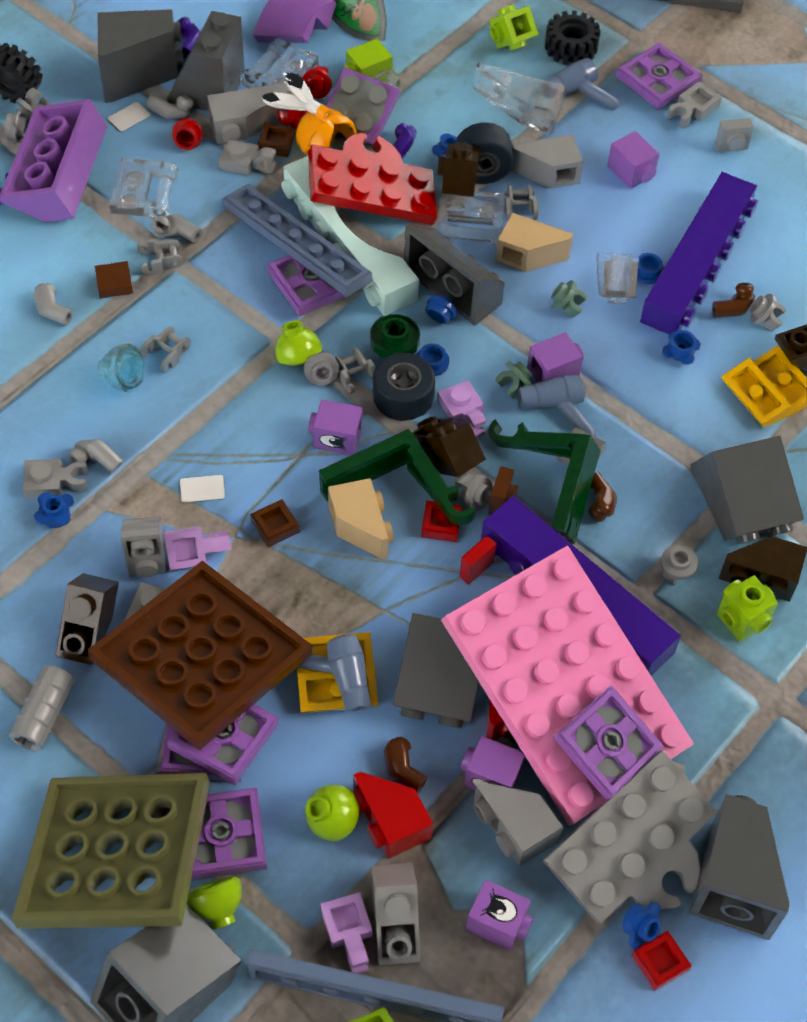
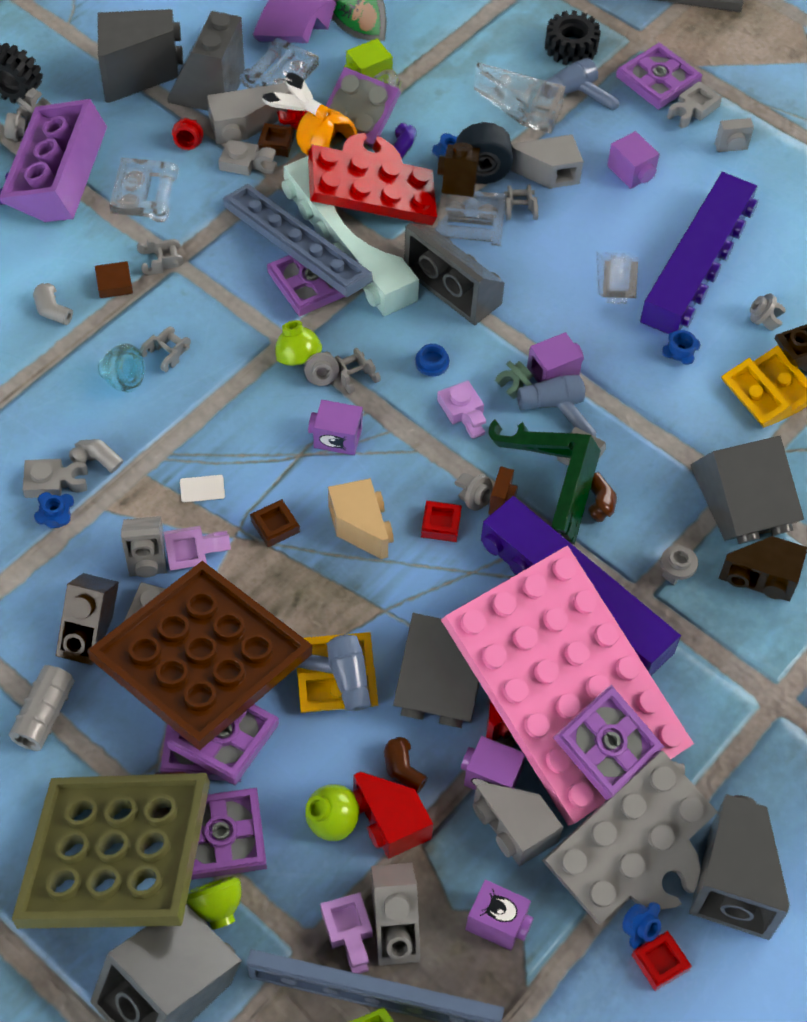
(129, 116): white sticker -> none
(167, 110): light grey arm -> none
(176, 225): light grey arm -> none
(189, 34): dark purple arm -> none
(318, 81): red plate -> none
(391, 455): dark green hinge -> none
(394, 335): dark green plate -> none
(403, 386): black wheel -> none
(441, 308): blue plate -> none
(449, 445): dark brown slope -> none
(477, 559): red tile -> none
(512, 27): lime brick -> none
(532, 244): tan slope -> none
(566, 296): sand green plate -> none
(649, 268): blue plate -> none
(738, 304): reddish brown arm -> none
(747, 607): lime brick -> none

